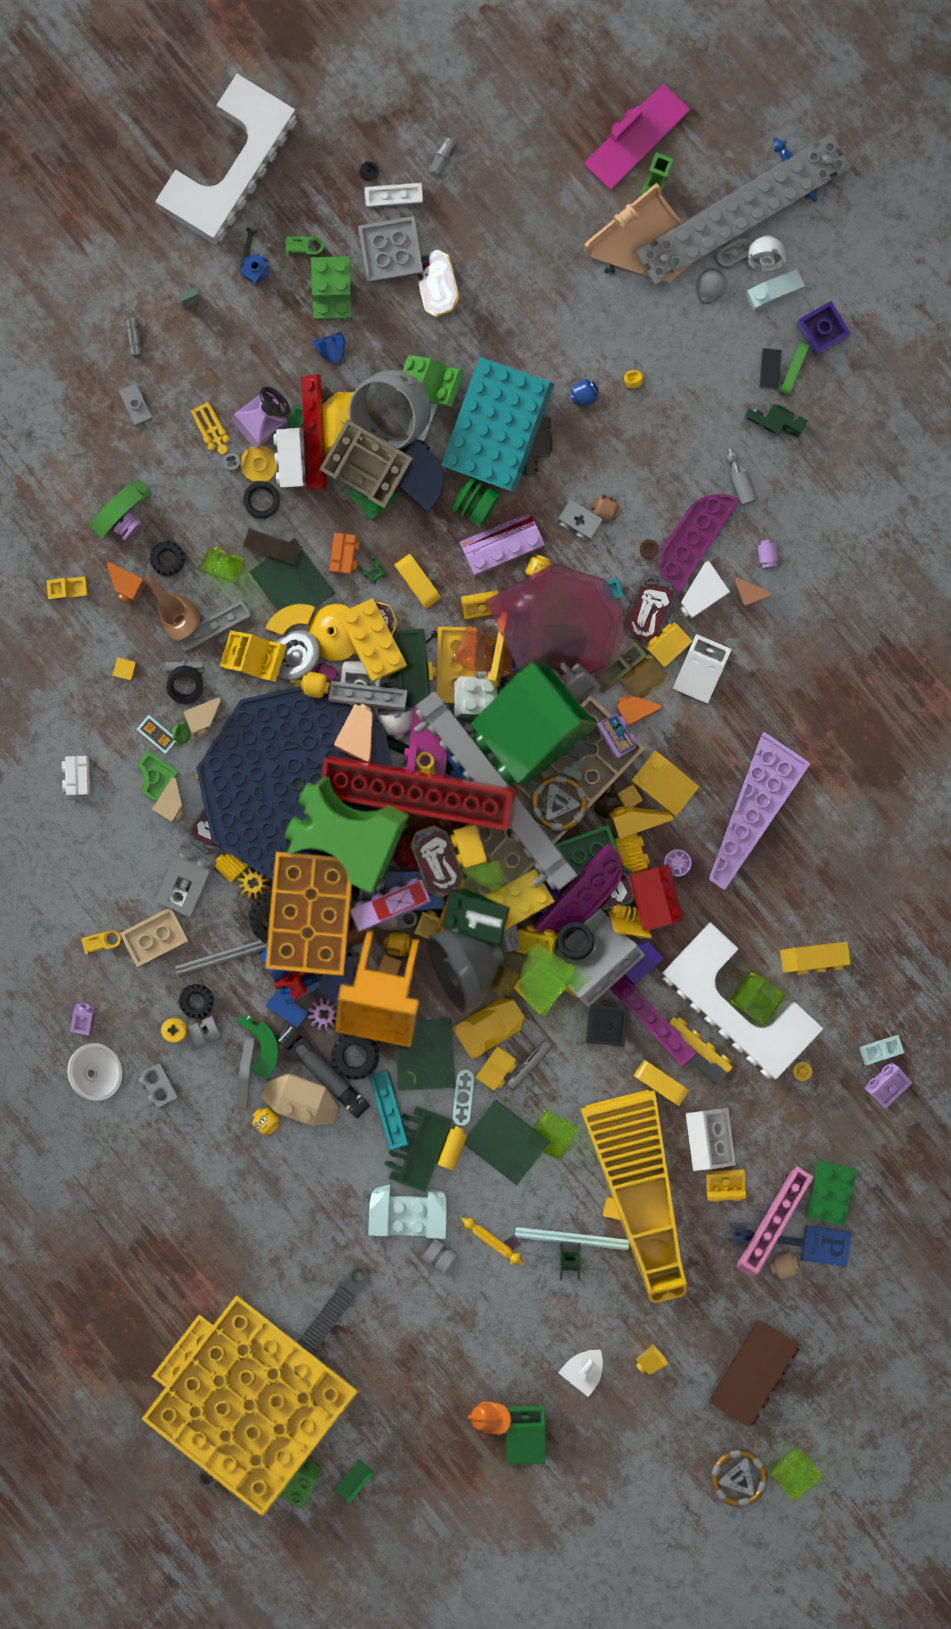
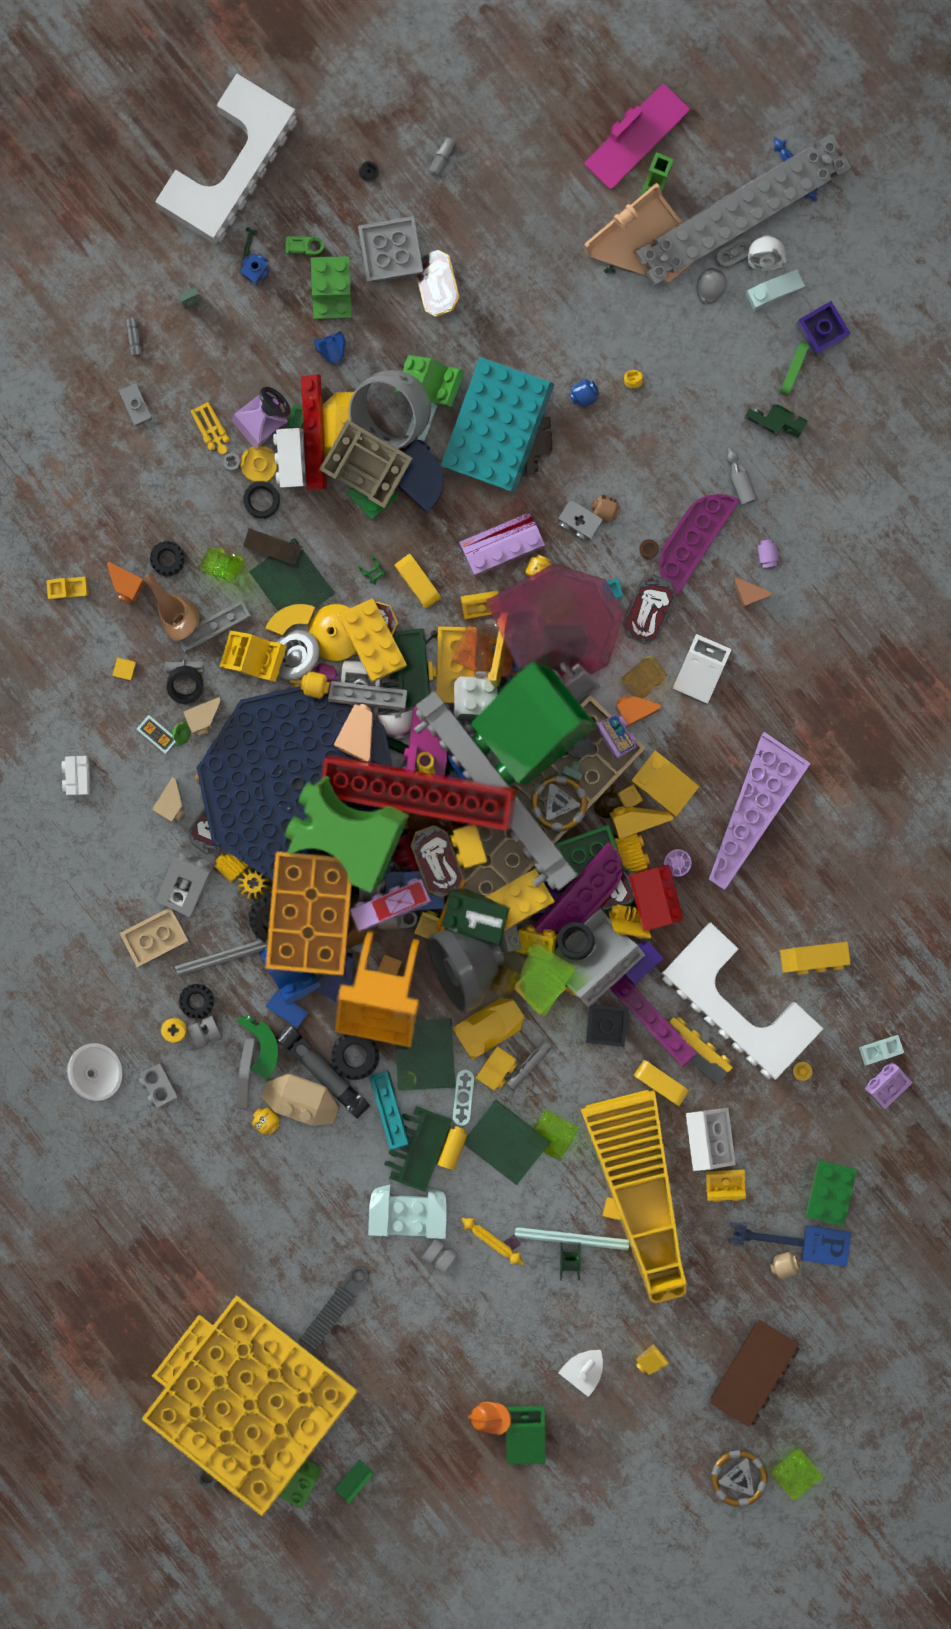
(82, 1019): lavender bracket -> none
(99, 941): yellow piece -> none
(118, 507): bright green arch -> none
(127, 526): lavender wheel -> none
(156, 775): bright green tile -> none
(293, 981): red piece -> none
(323, 1007): lavender gear -> none
(343, 554): orange brick -> none
(393, 195): white plate -> none
(398, 944): yellow head -> none
(475, 502): green wheel -> none
(486, 875): clear neon green slope -> none
(621, 665): olive slope -> none
(668, 644): yellow brick -> none
(703, 592): white slope -> none
(757, 998): clear neon green slope -> none
(770, 368): black tile -> none
(774, 1222): bright pink brick -> none

